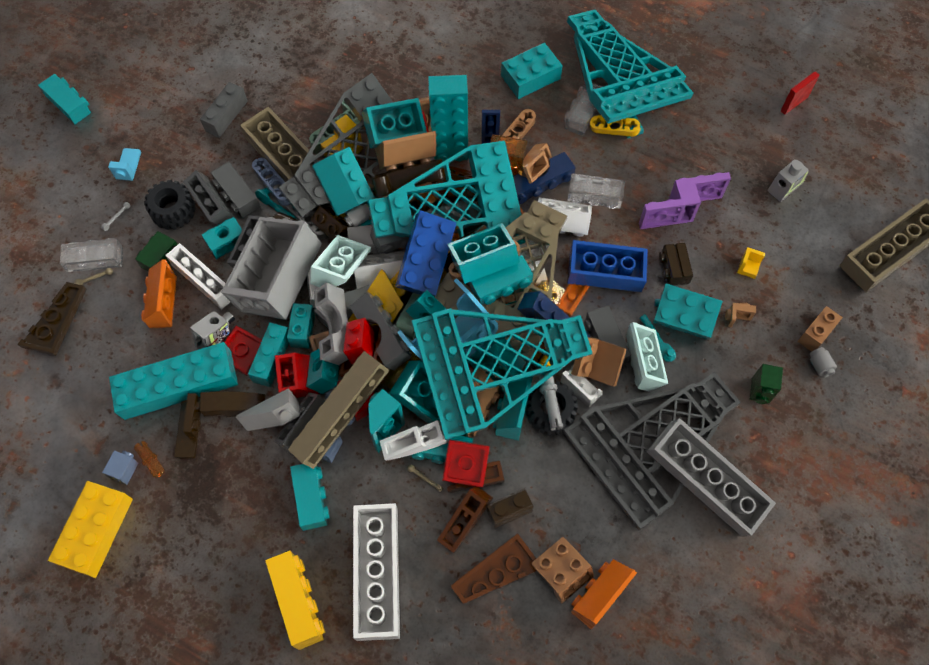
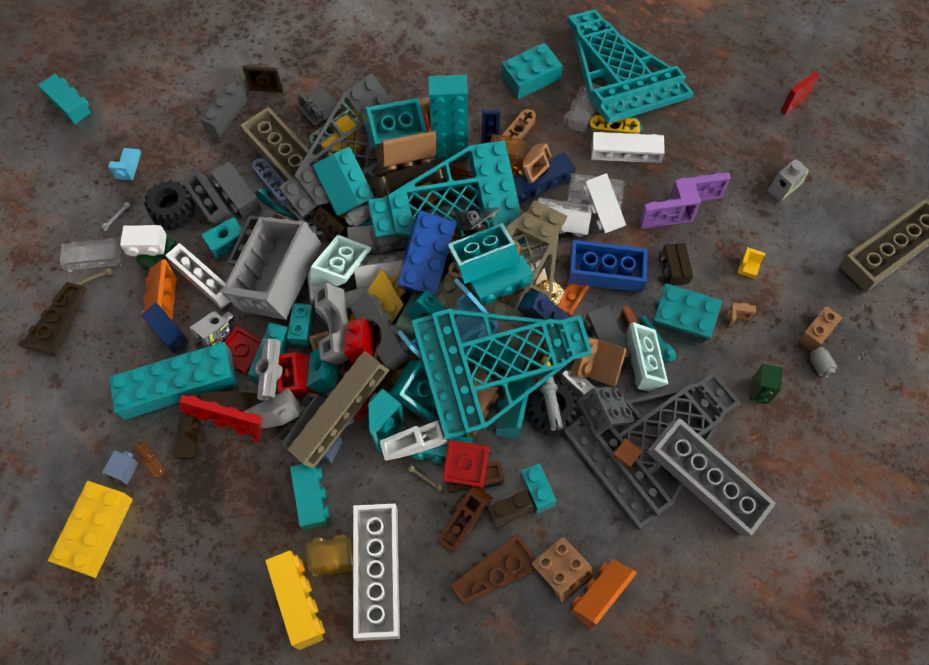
(143, 240): none -> white brick
(164, 328): none -> dark blue slope
(222, 416): none -> red wing
(262, 78): none -> dark brown slope
(268, 369): none -> light grey piece
(316, 106): none -> dark grey hinge
(330, 556): none -> clear yellow brick
(472, 220): none -> dark grey hinge
(538, 488): none -> teal brick
(604, 203): none -> white brick
(605, 408): none -> dark grey bracket
(627, 147): none -> white brick
(627, 316): none -> dark orange tile
(627, 453): none -> dark orange tile

